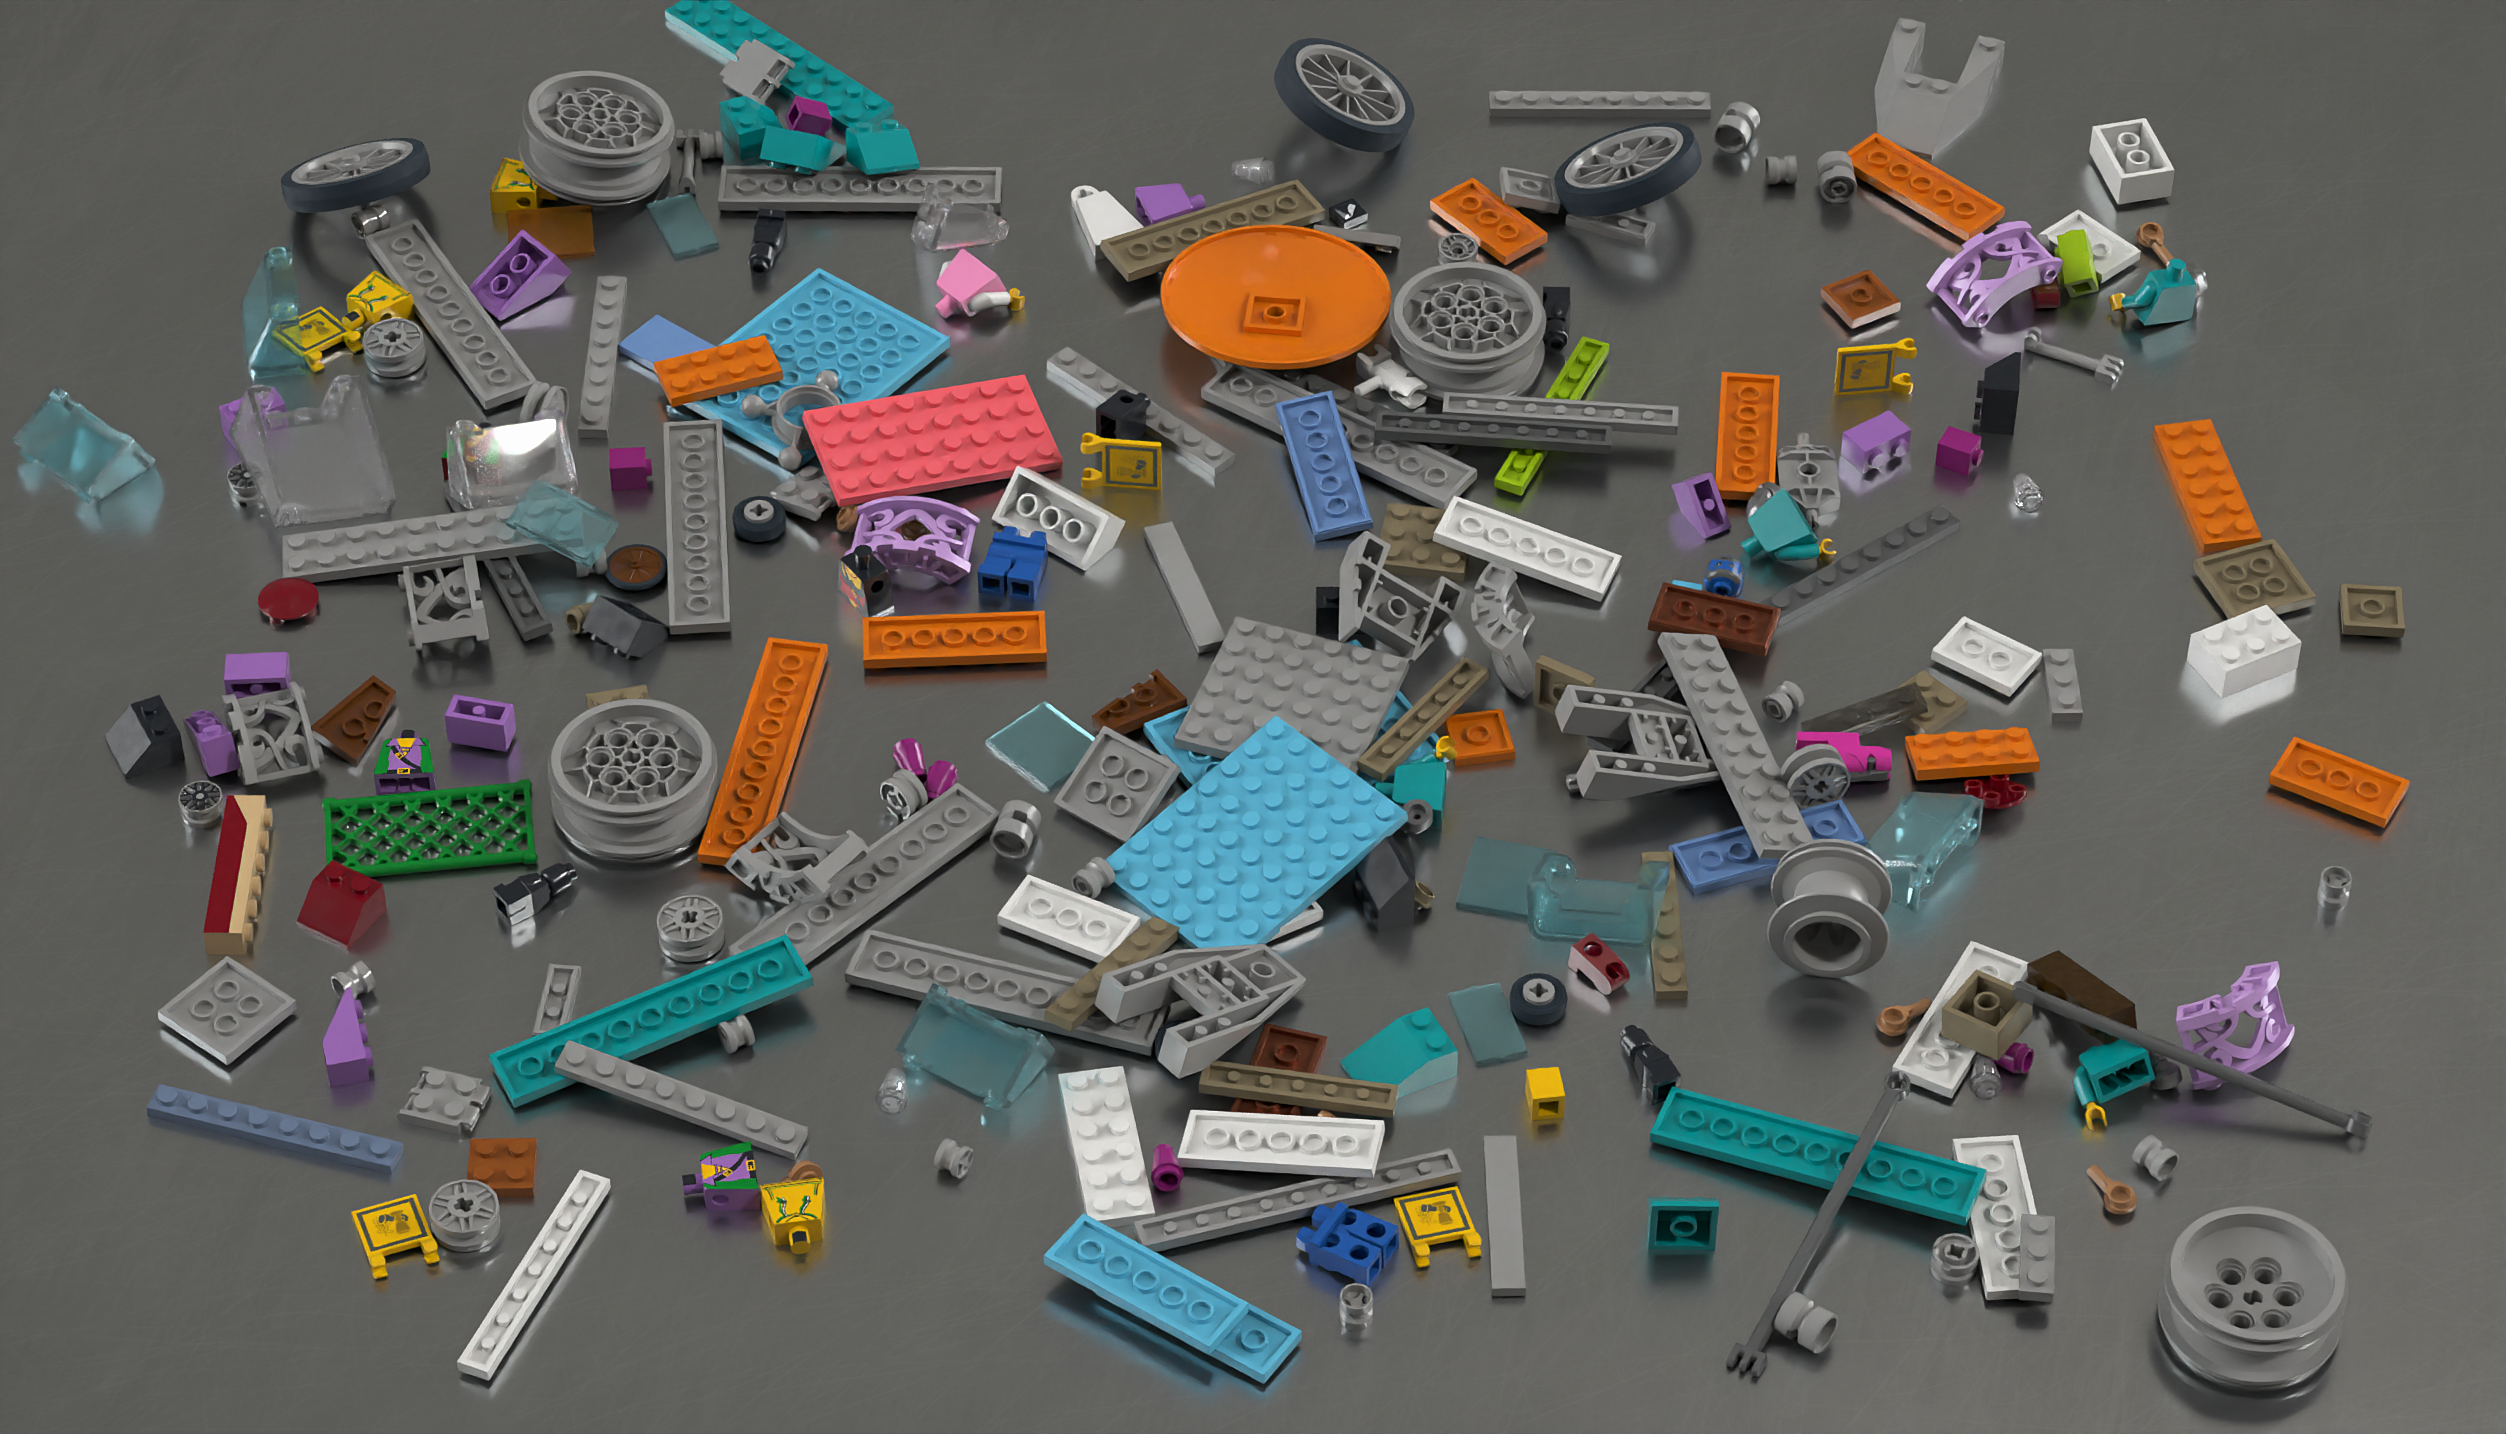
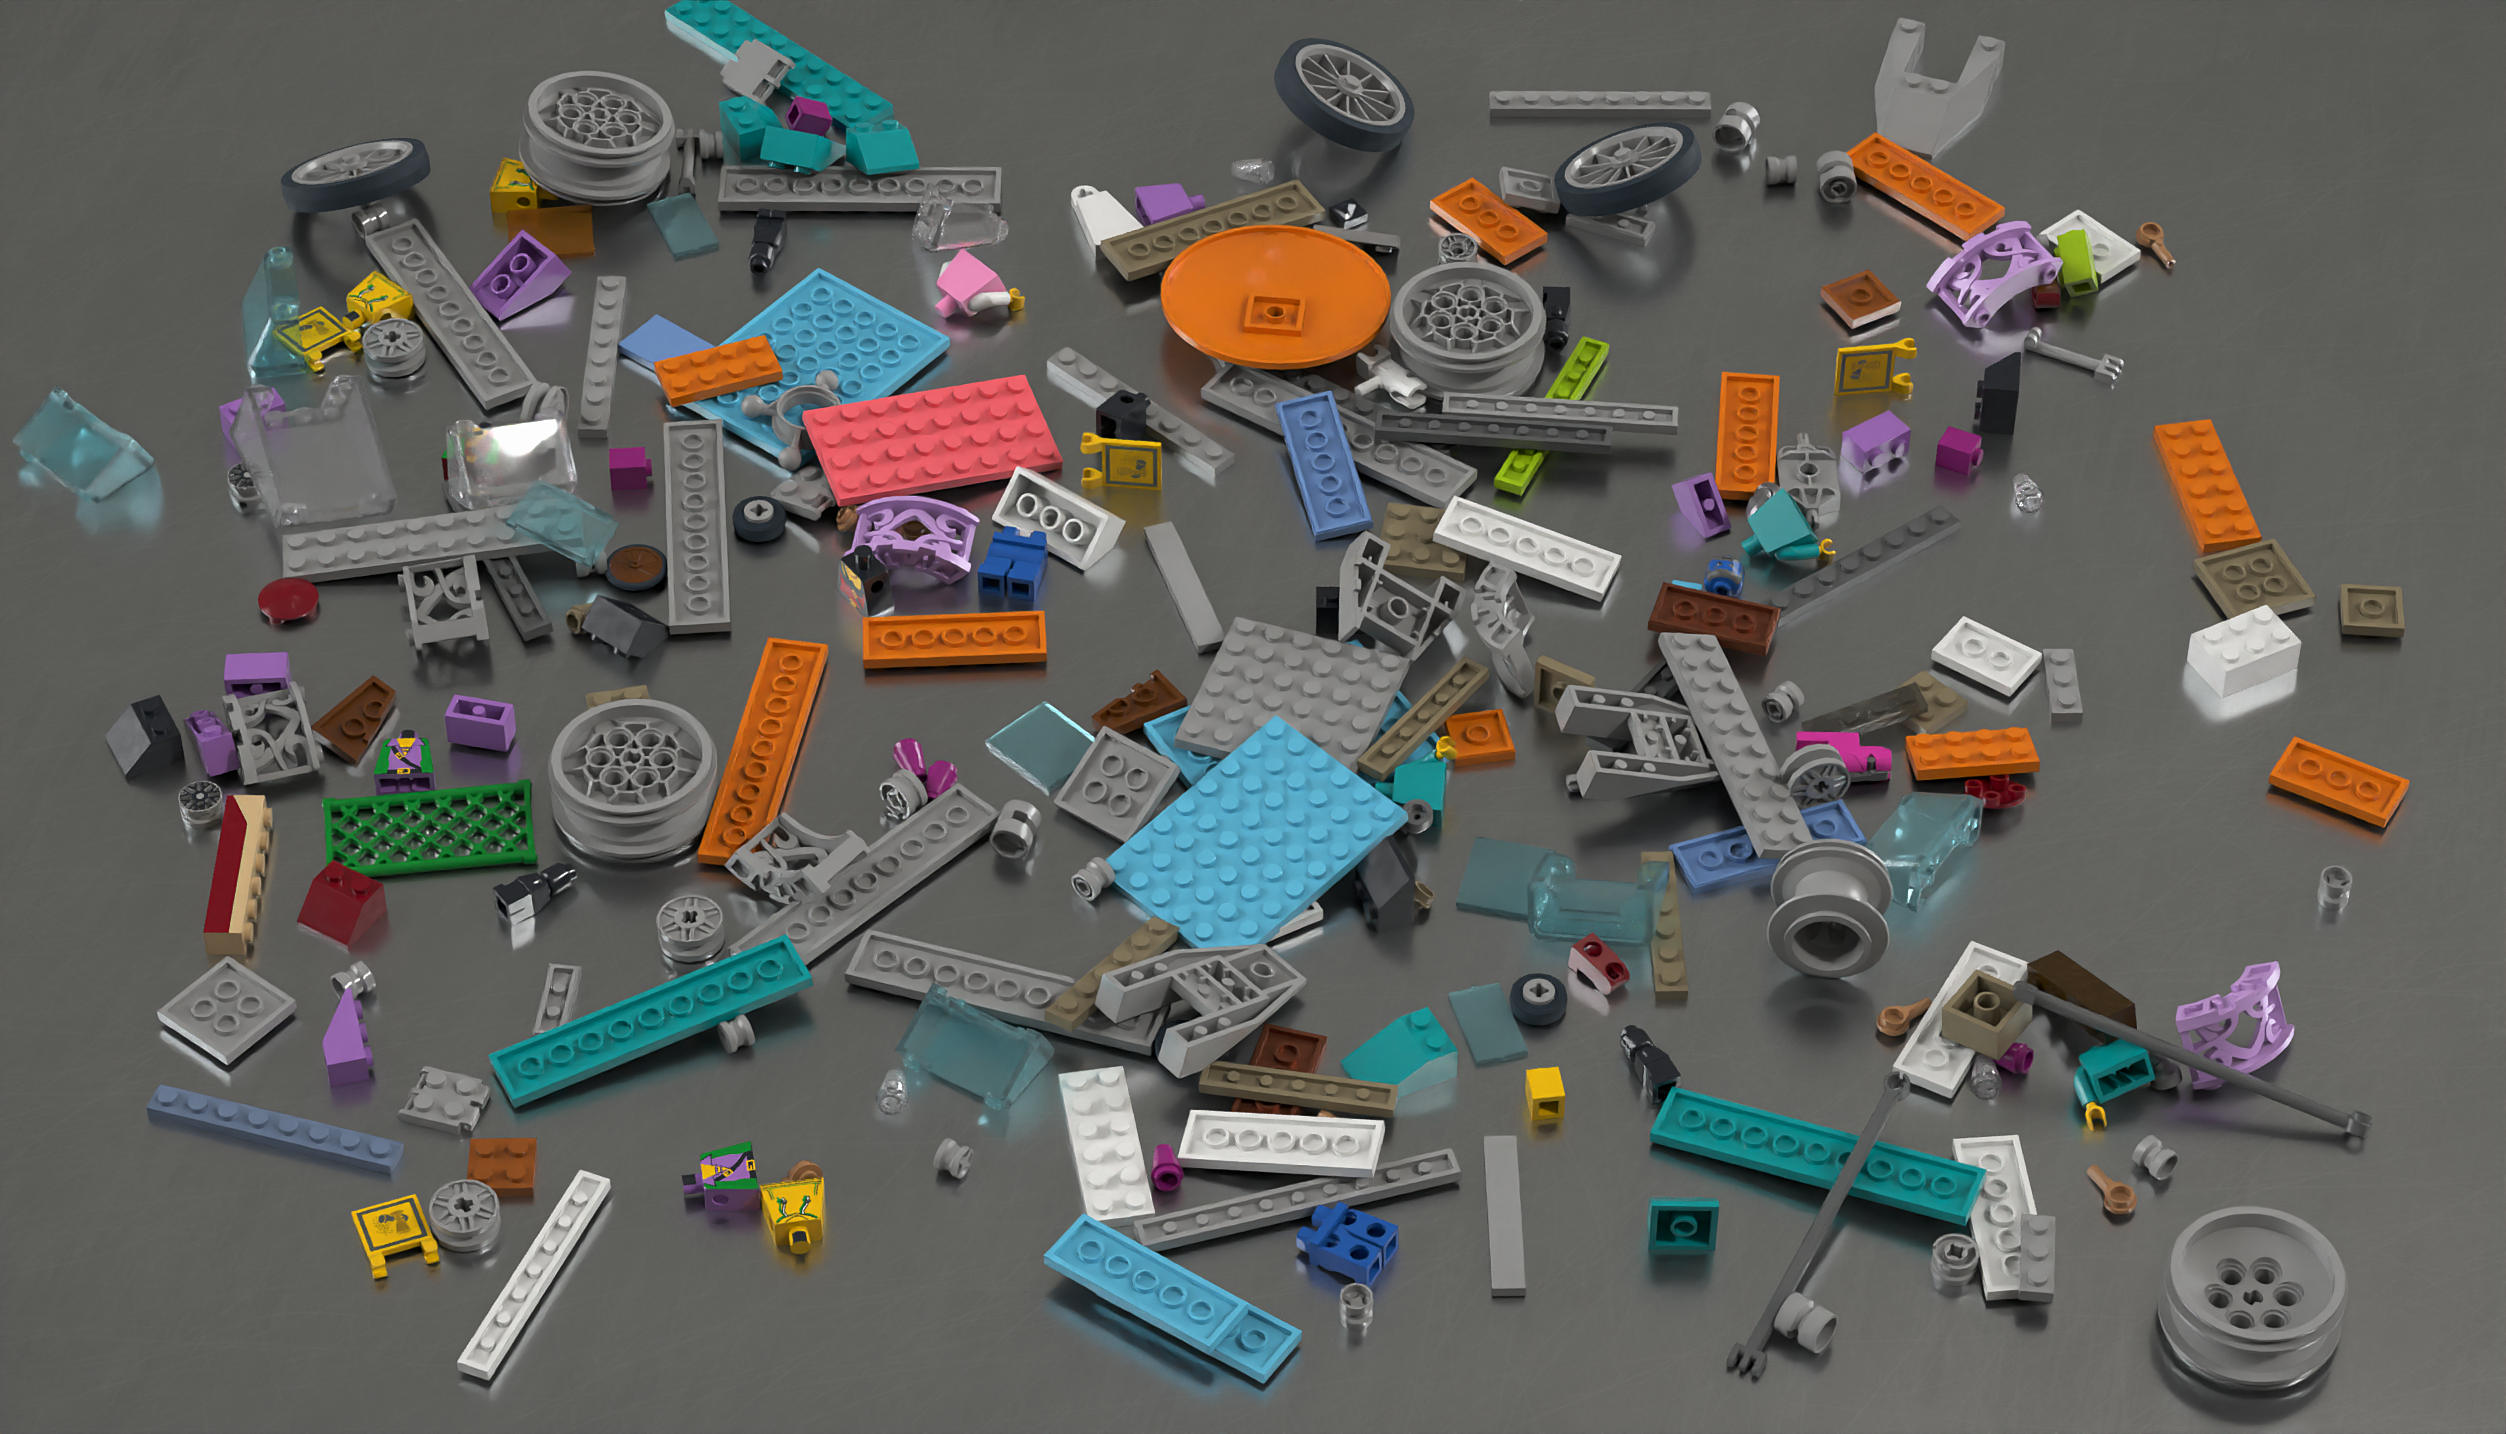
(681, 1100): light grey plate -> none
(1067, 919): white plate -> none
(1436, 1219): yellow flag -> none
(2131, 161): white brick -> none
(2165, 294): teal torso -> none

